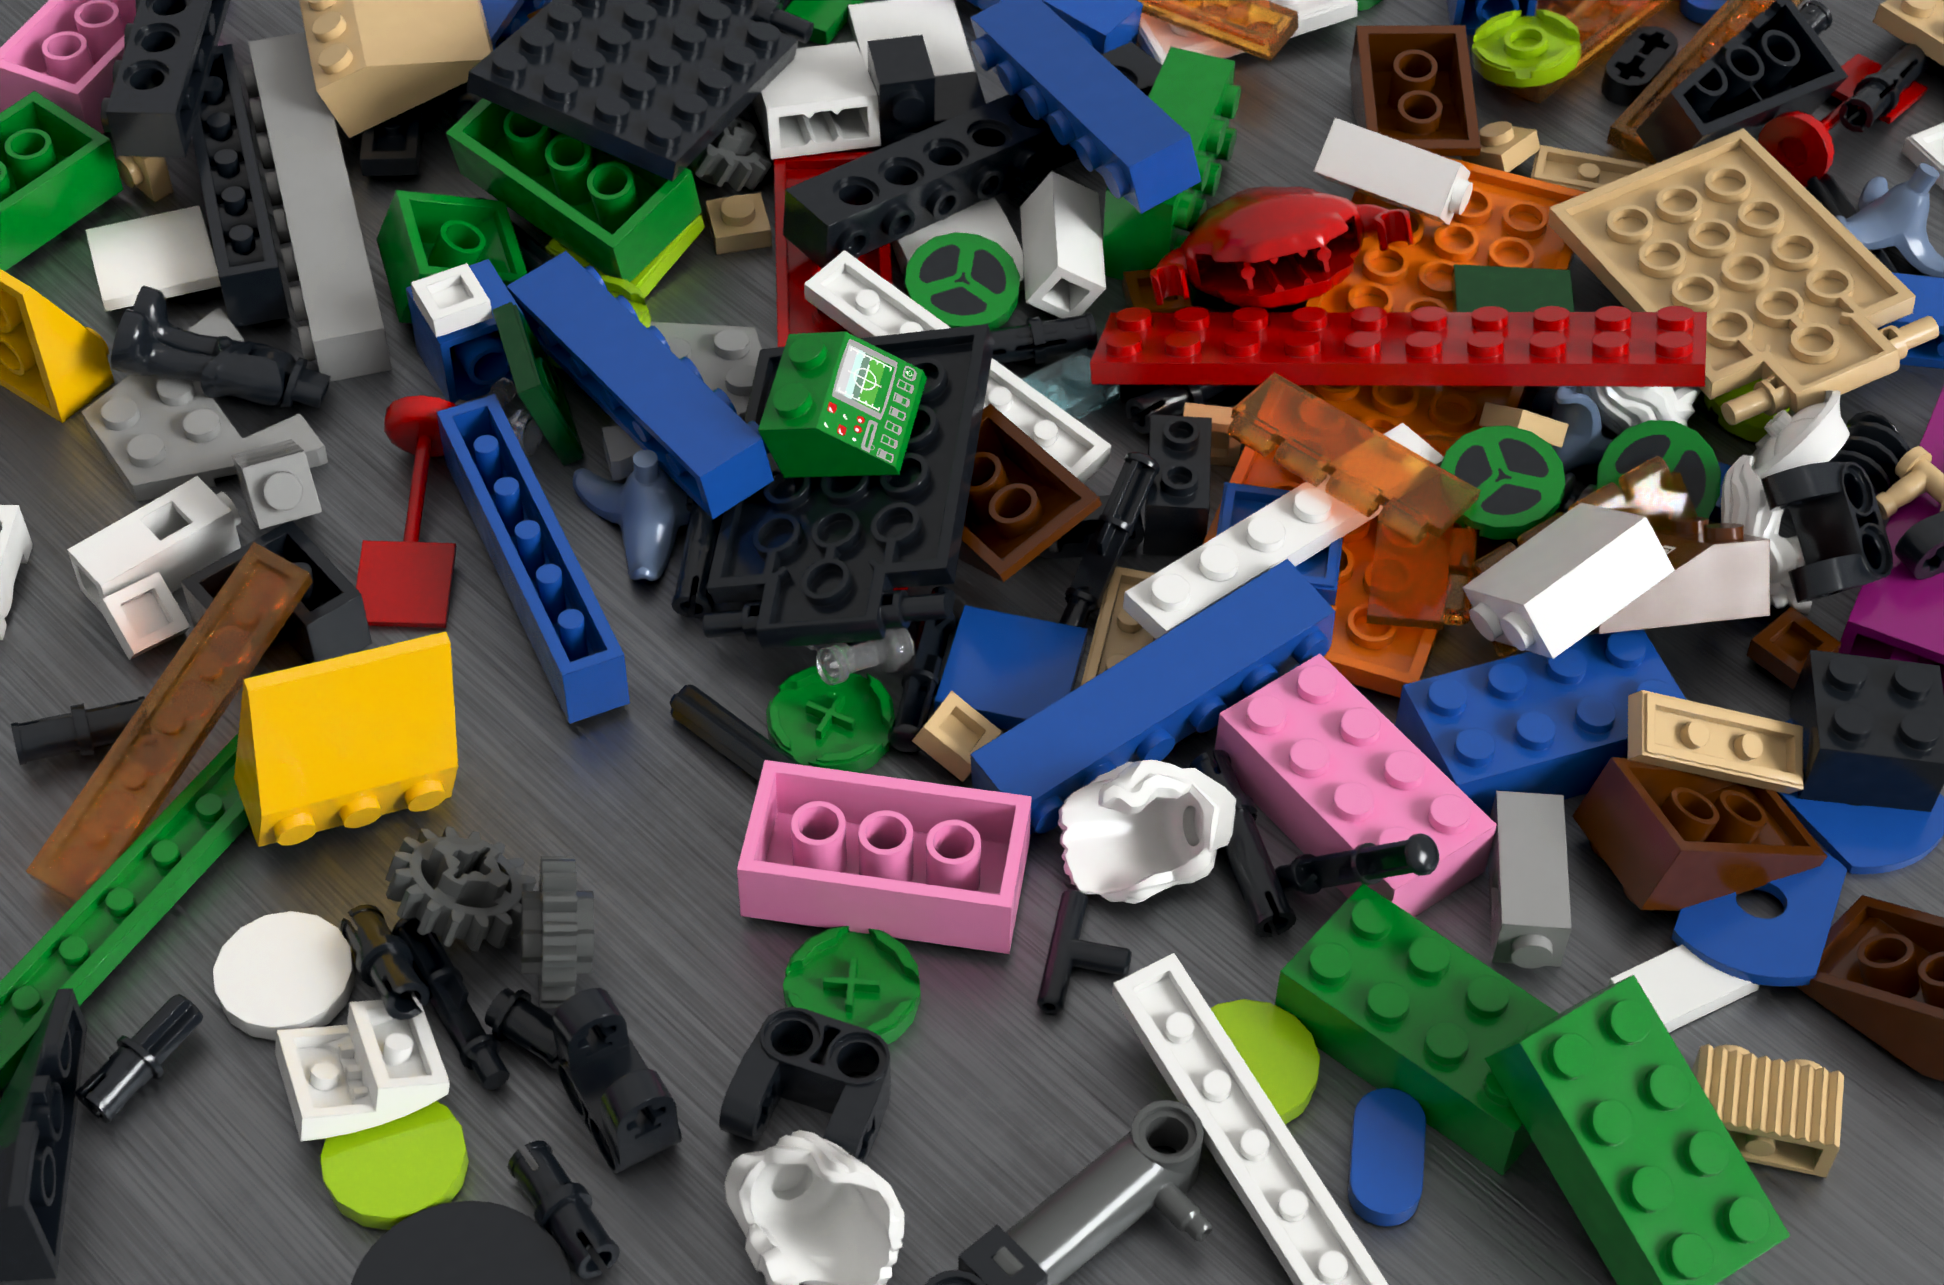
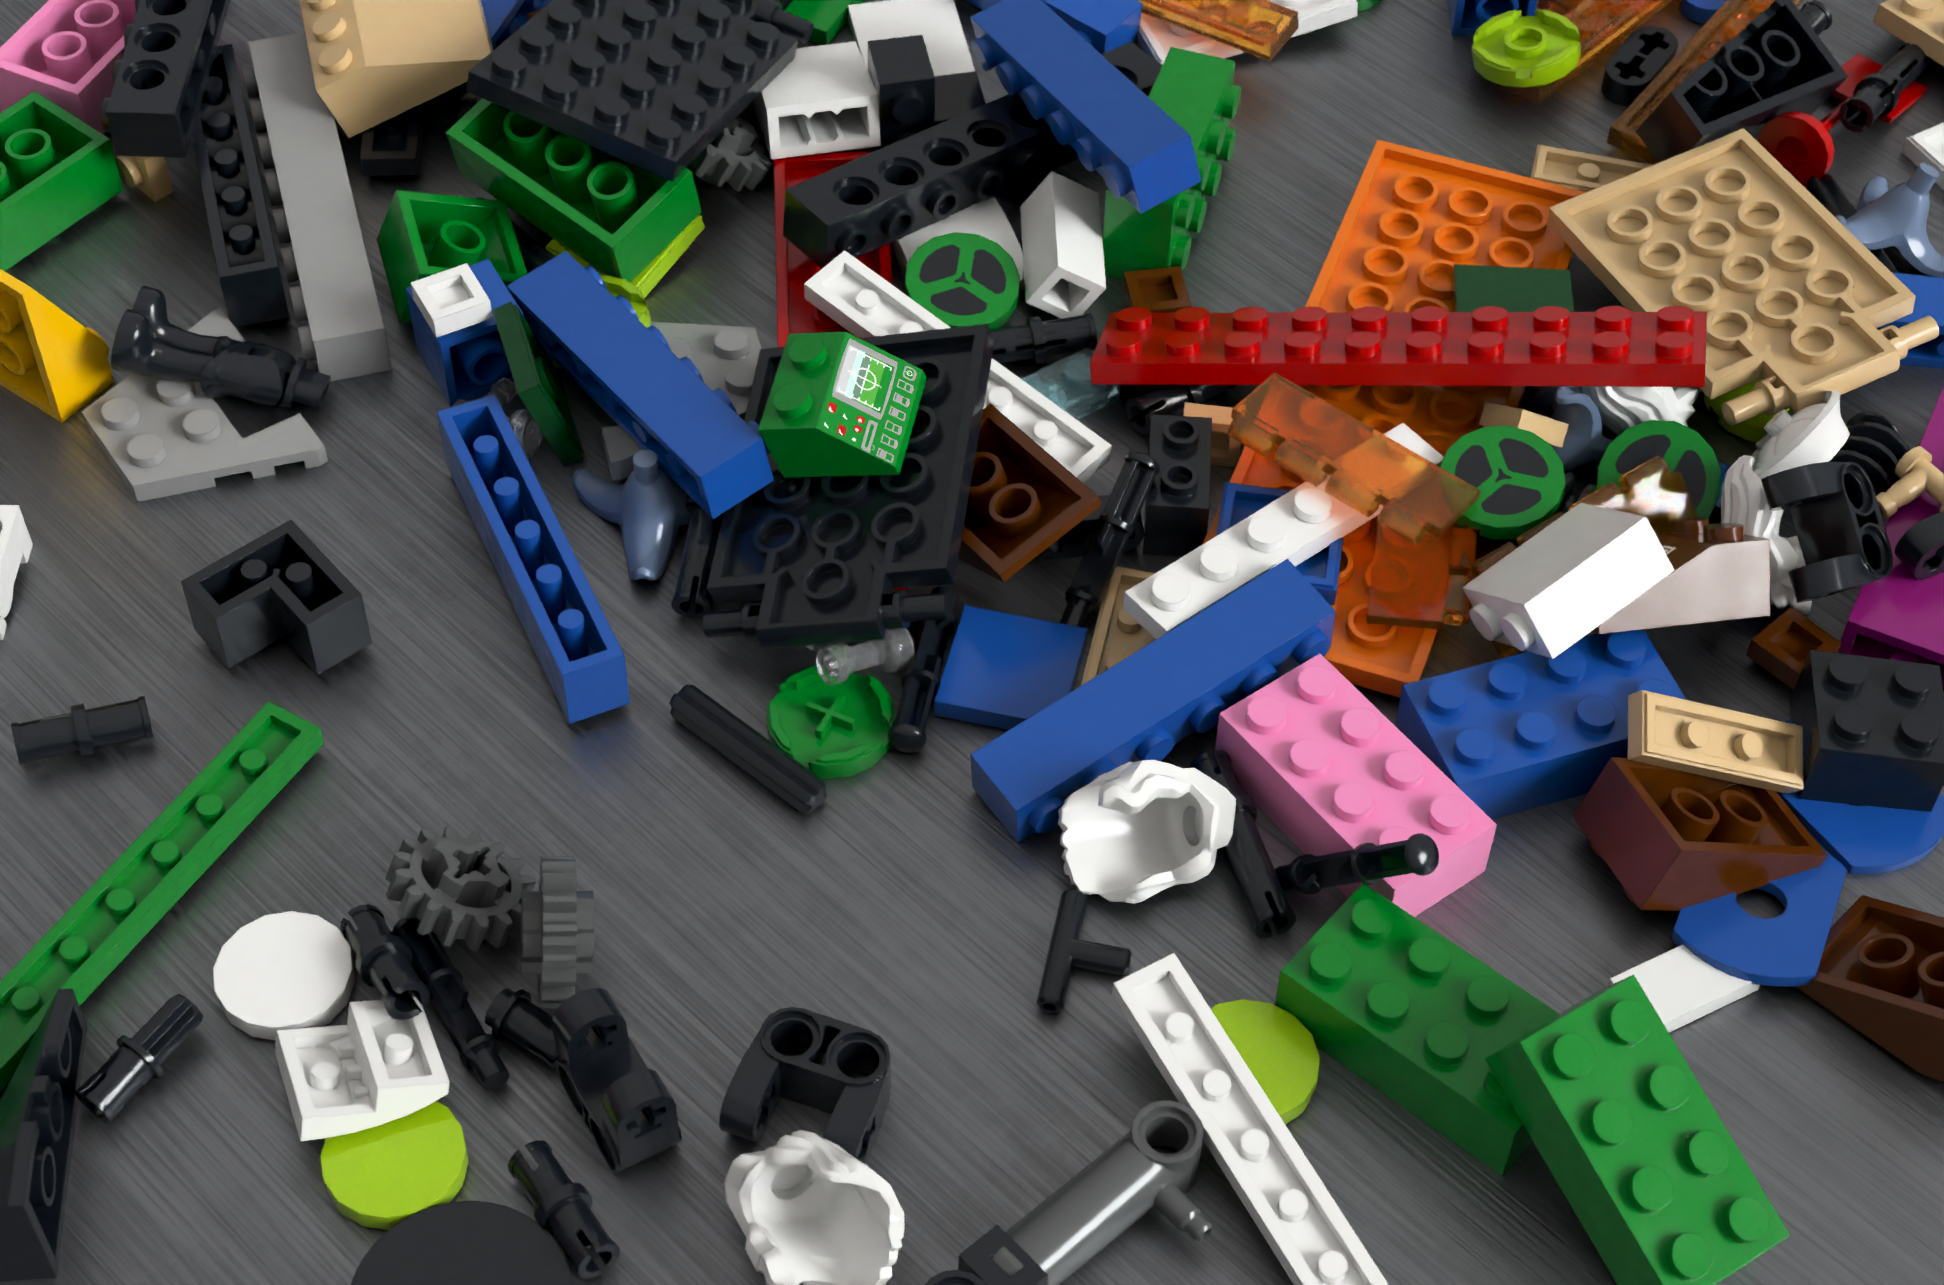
(143, 615): white plate -> none
(154, 251): white slope -> none
(167, 536): white brick -> none
(171, 723): clear orange plate -> none
(276, 483): light grey brick -> none
(347, 740): yellow slope -> none
(410, 579): red piece -> none
(738, 223): tan plate -> none
(855, 980): green tile -> none
(885, 856): bright pink brick -> none
(954, 734): tan plate -> none
(1275, 246): red piece -> none
(1386, 1157): blue tile -> none
(1394, 172): white brick -> none
(1416, 86): reddish brown slope -> none
(1505, 146): tan plate -> none
(1529, 880): light grey brick -> none
(1774, 1109): tan brick -> none

